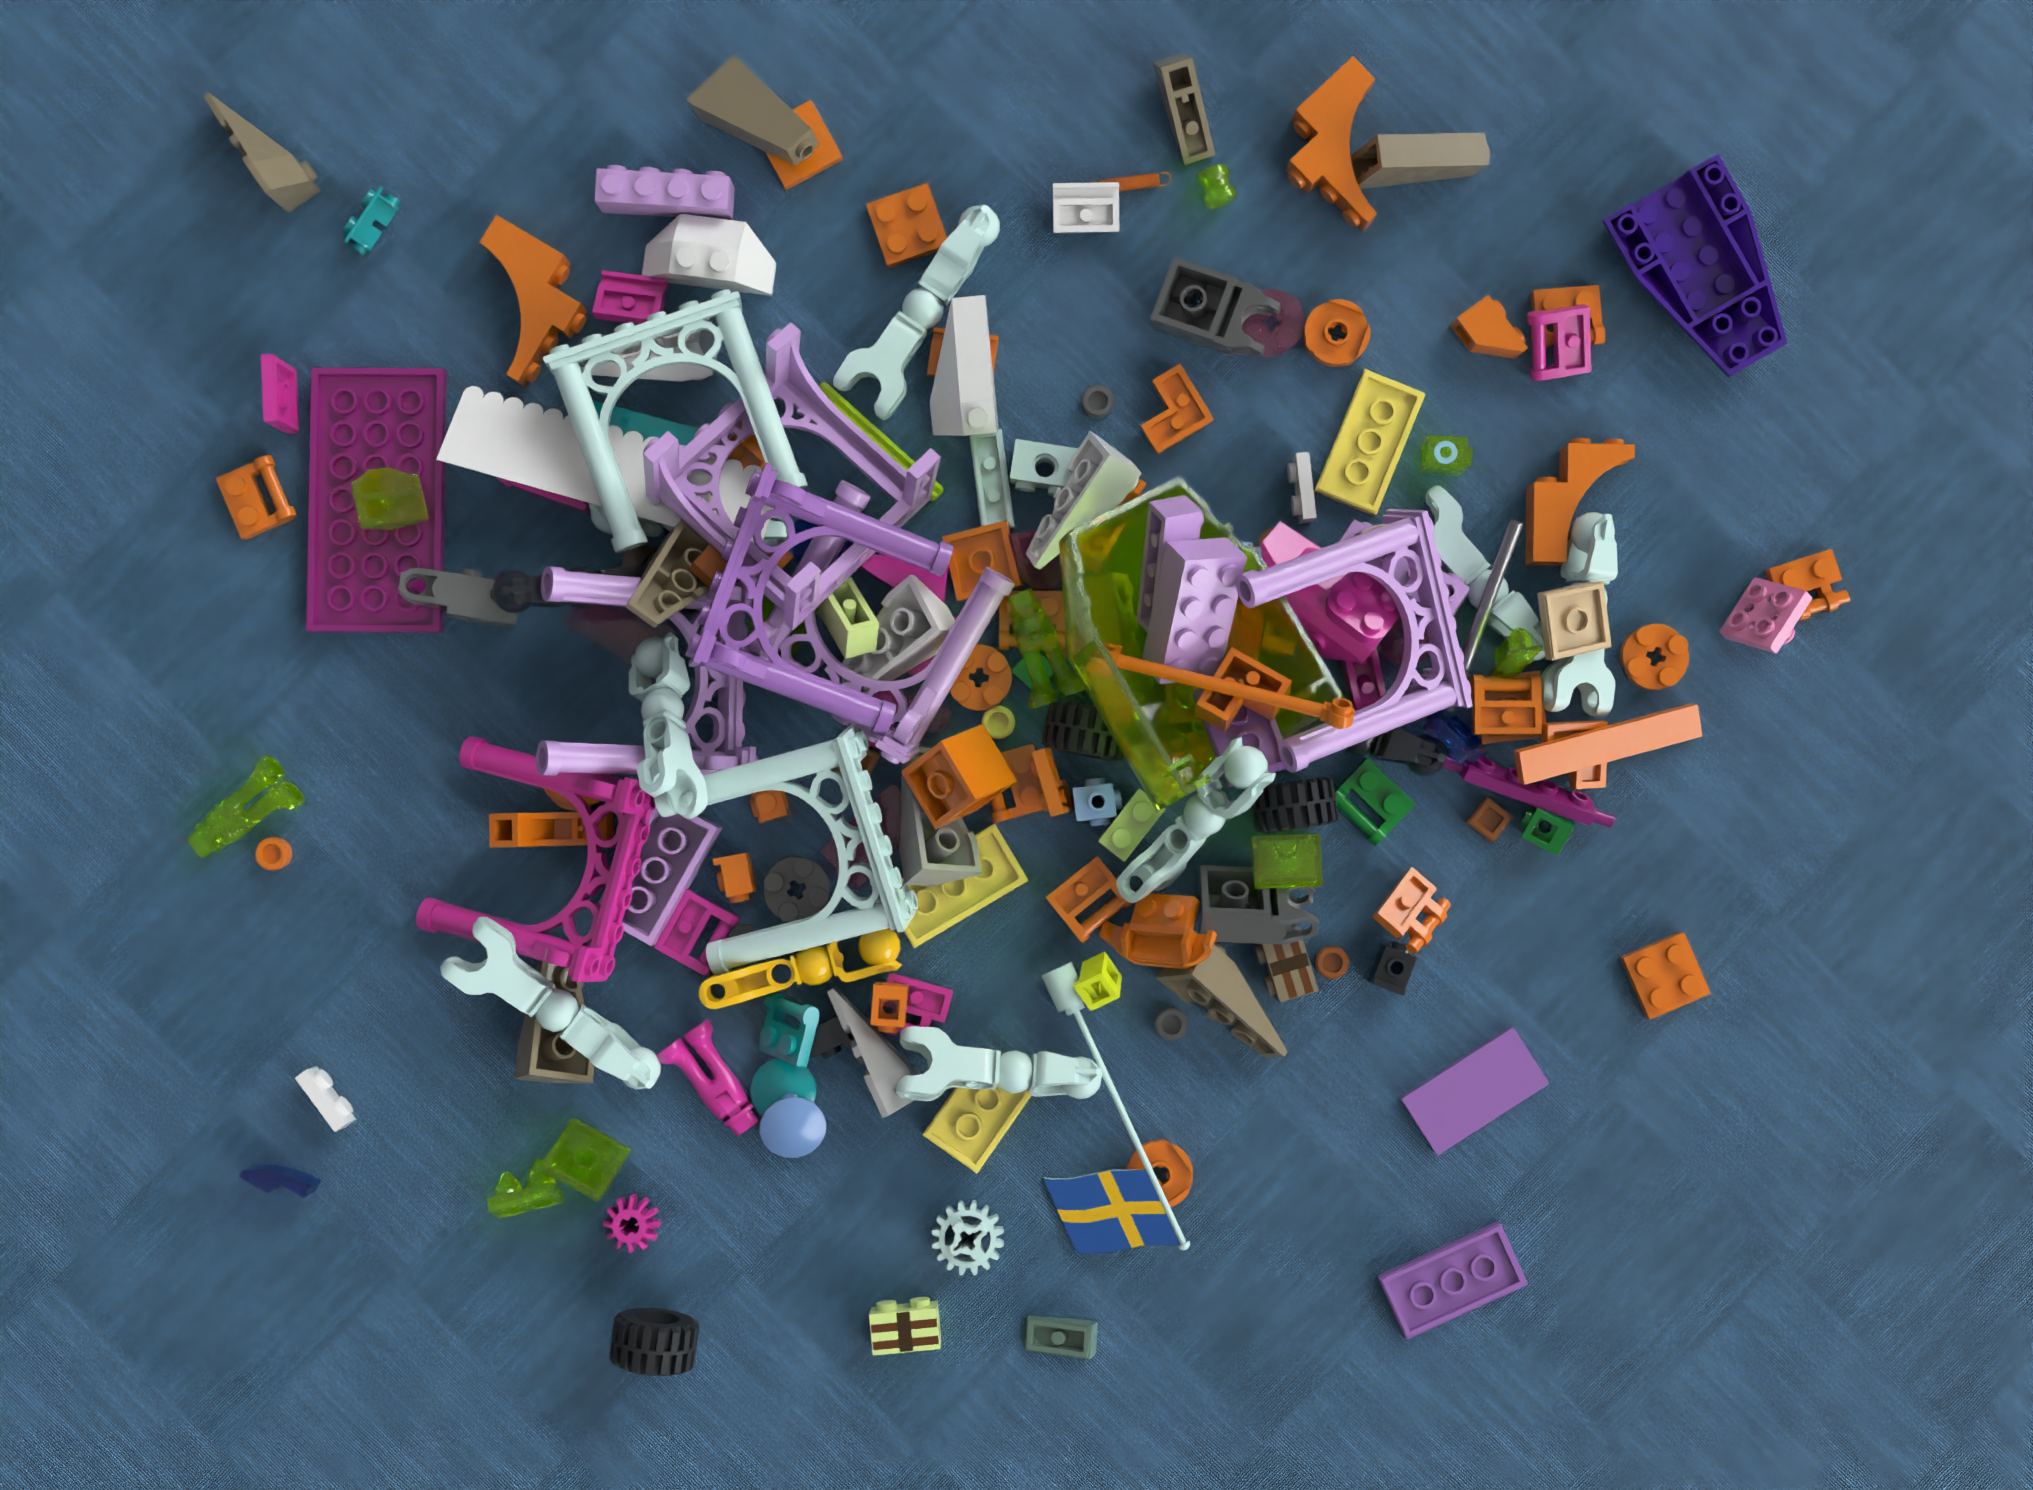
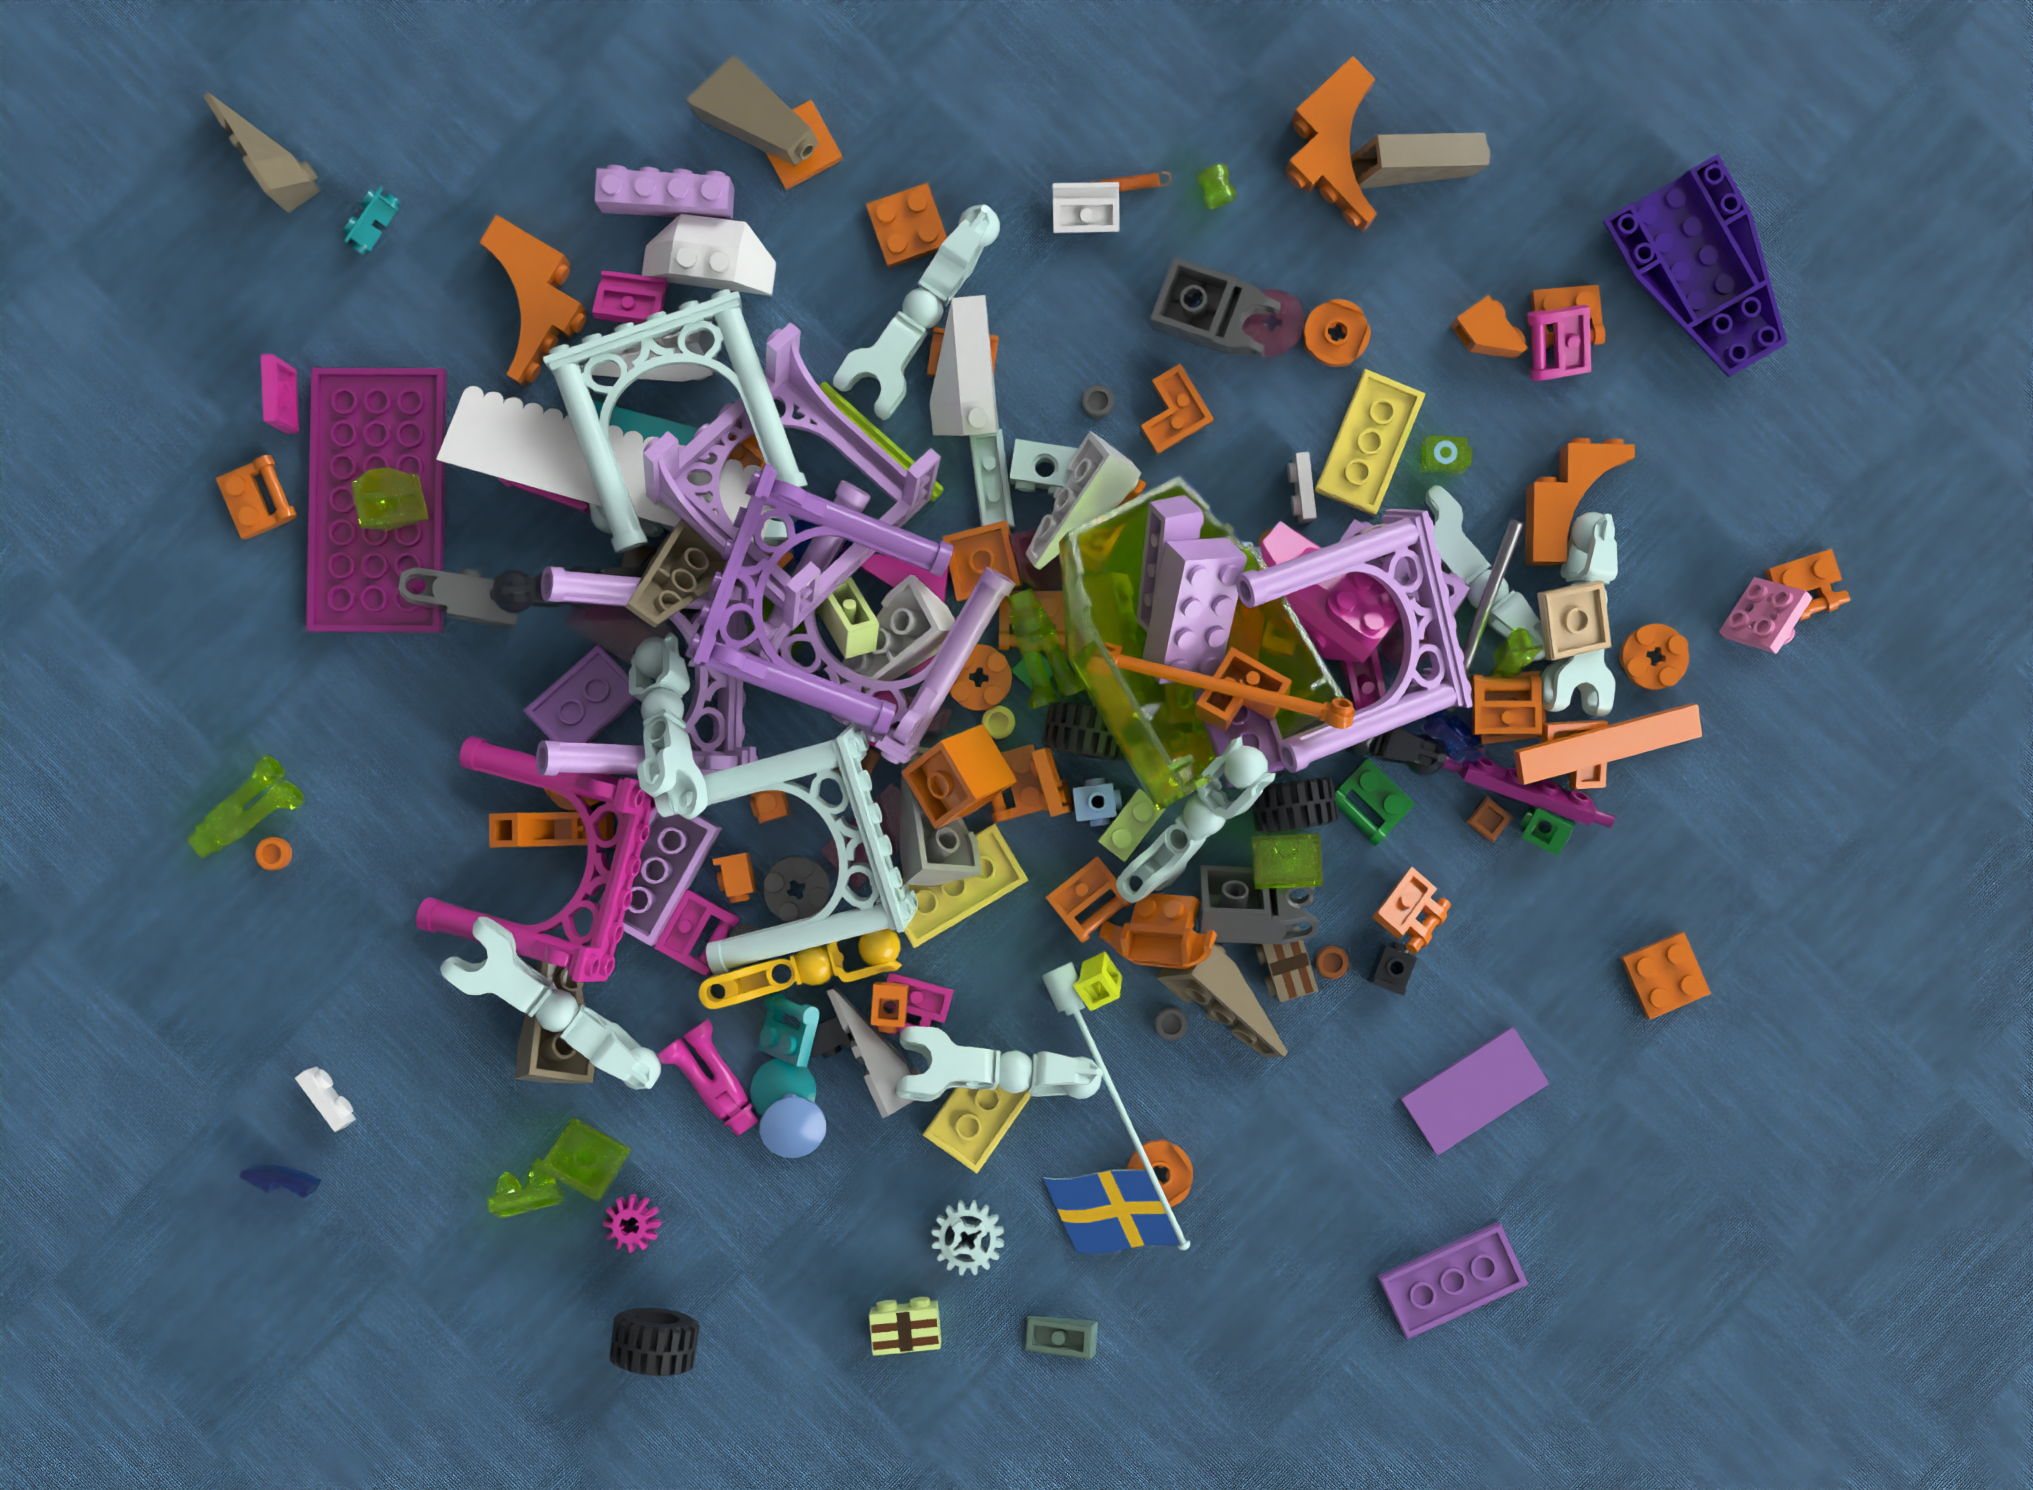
(583, 699): none -> medium lavender tile
(707, 564): dark orange tile -> none
(1184, 107): dark tan slope -> none

